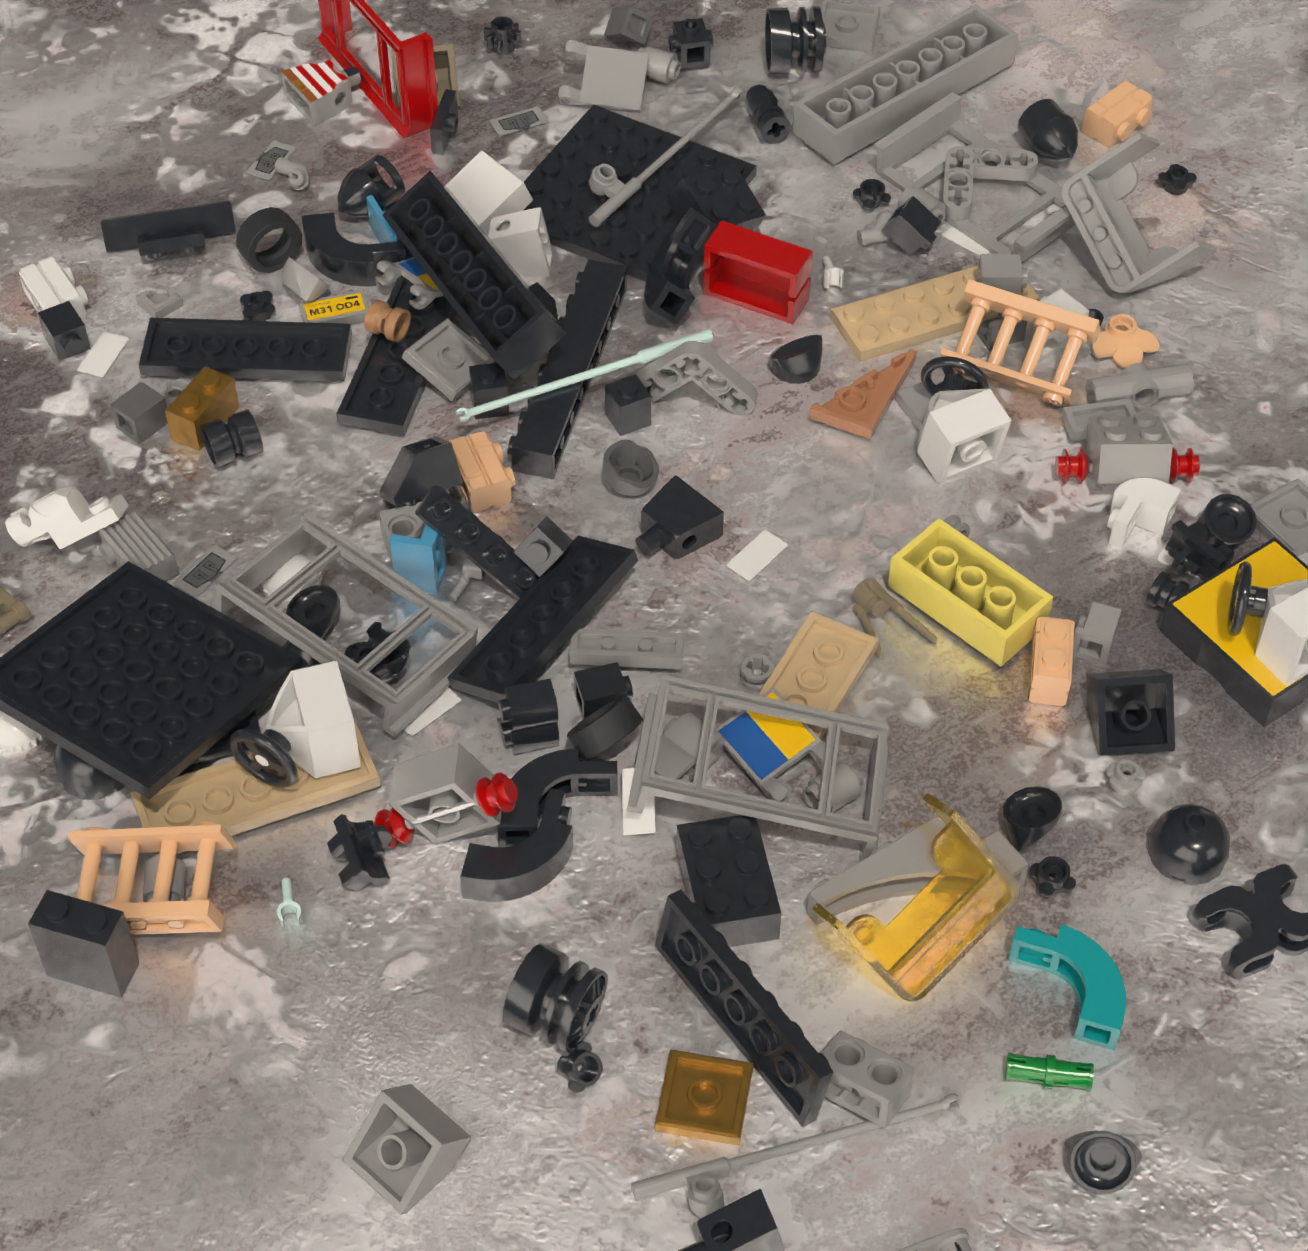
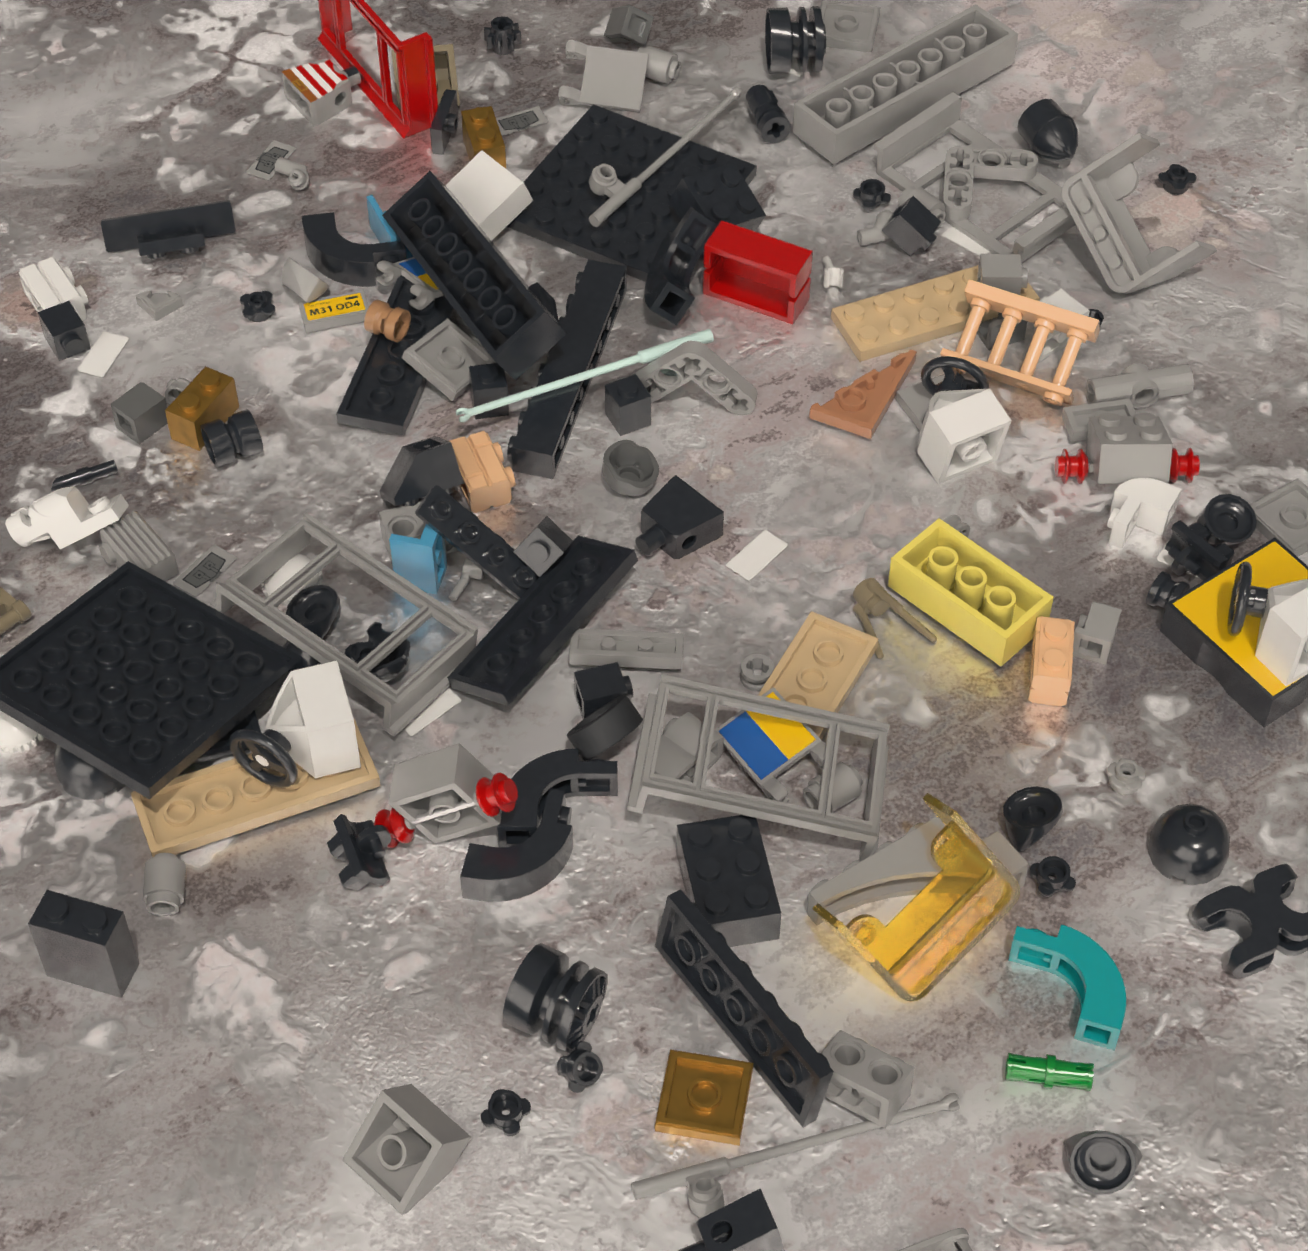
(85, 475): none -> black piece
(159, 913): light nougat fence -> none
(246, 349): black plate -> none
(260, 224): black tyre -> none
(288, 904): light aqua hand -> none
(365, 182): black helmet -> none
(483, 133): none -> pearl gold brick
(505, 1100): none -> black plate
(523, 241): white torso -> none
(529, 716): black brick -> none
(634, 822): white sticker -> none
(691, 43): black brick -> none
(797, 360): black piece -> none
(1117, 114): light nougat brick -> none
(1124, 341): light nougat plate -> none
(1131, 711): black slope -> none

